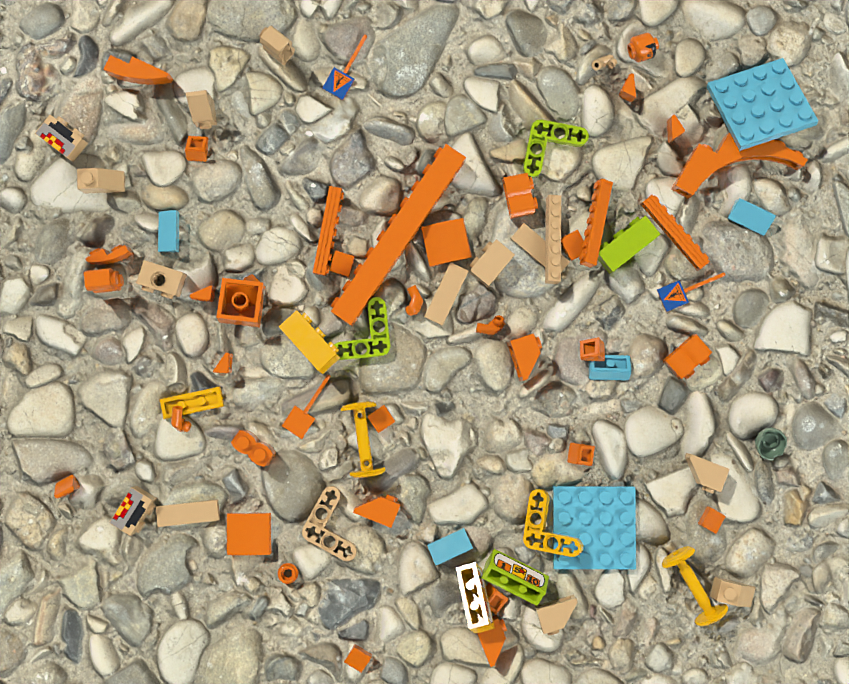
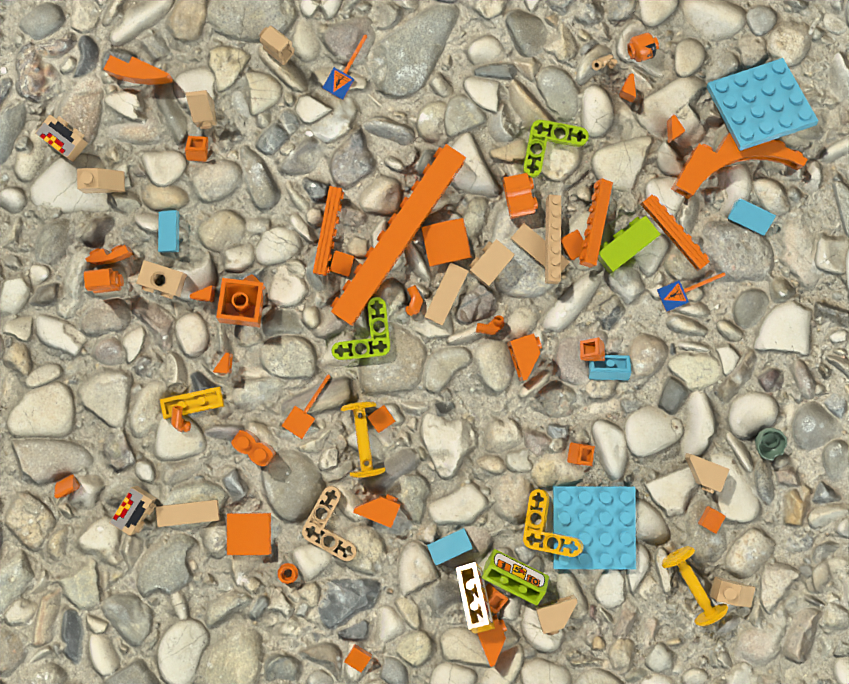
(310, 341): yellow brick -> none
(687, 357): orange brick -> none

